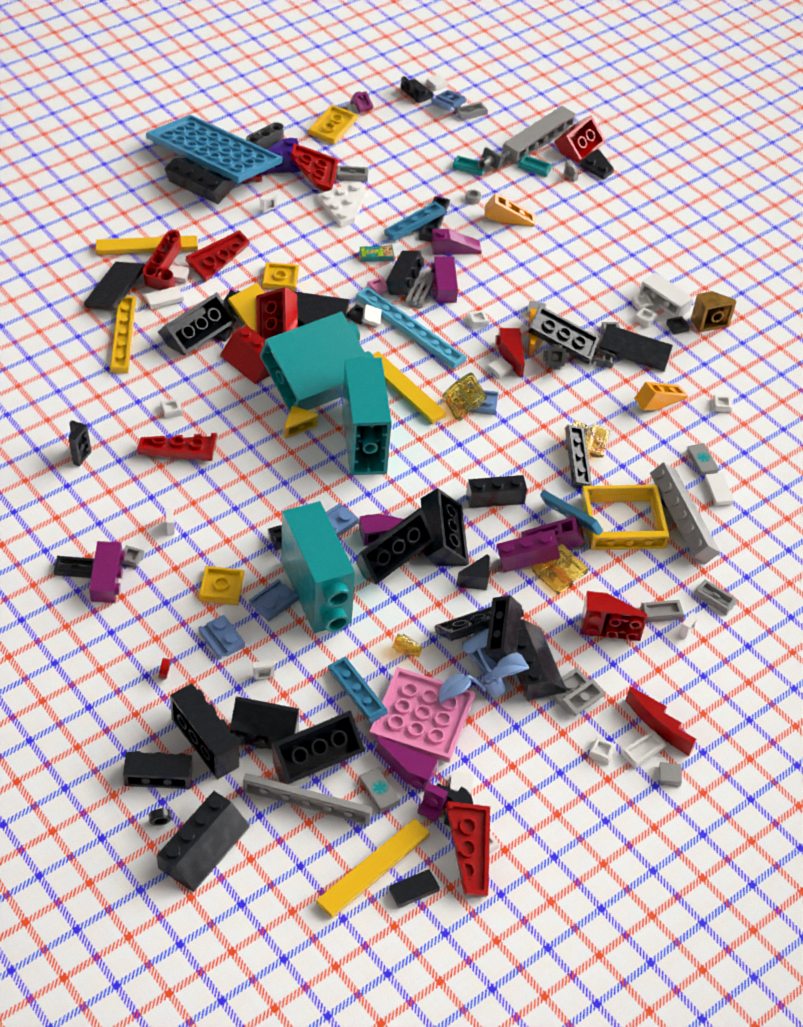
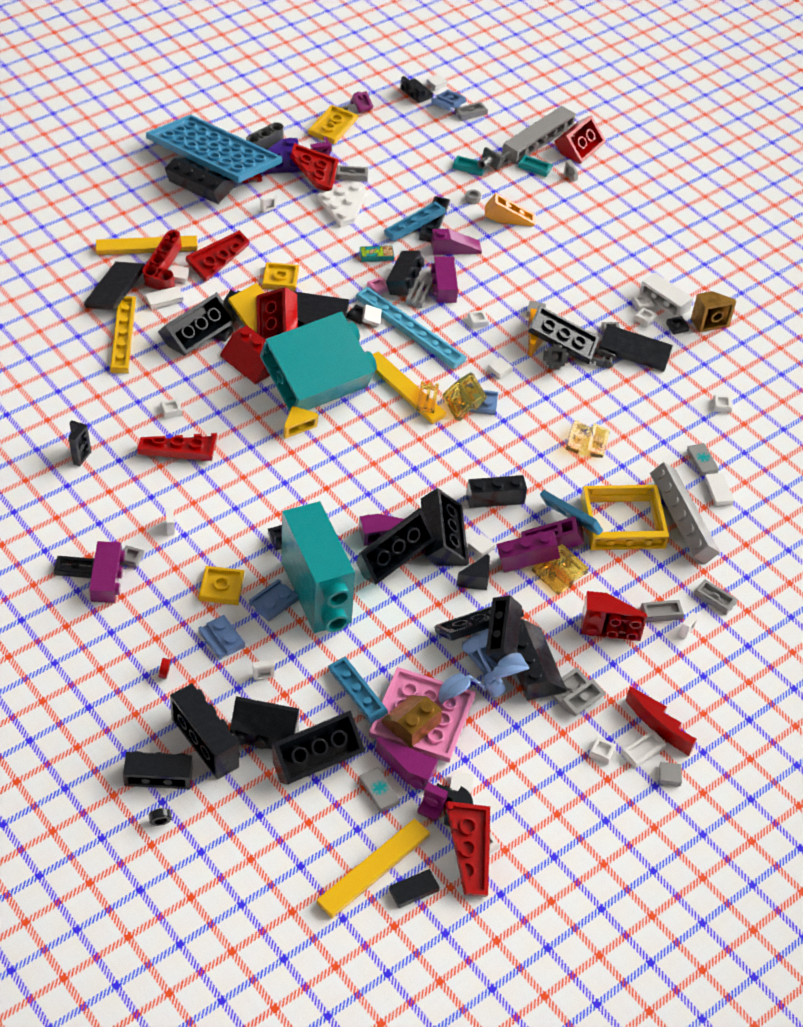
(202, 841): black slope -> none
(307, 799): light grey tile -> none
(325, 147): none -> magenta bracket
(342, 519): medium blue plate -> none
(366, 416): teal brick -> none
(405, 645): clear yellow cone -> none
(413, 719): none -> pearl gold slope
(429, 387): none -> clear yellow tile
(481, 545): none -> white tile
(511, 348): red slope -> none
(578, 456): tile -> none
(597, 164): black wing -> none
(659, 395): light orange slope -> none

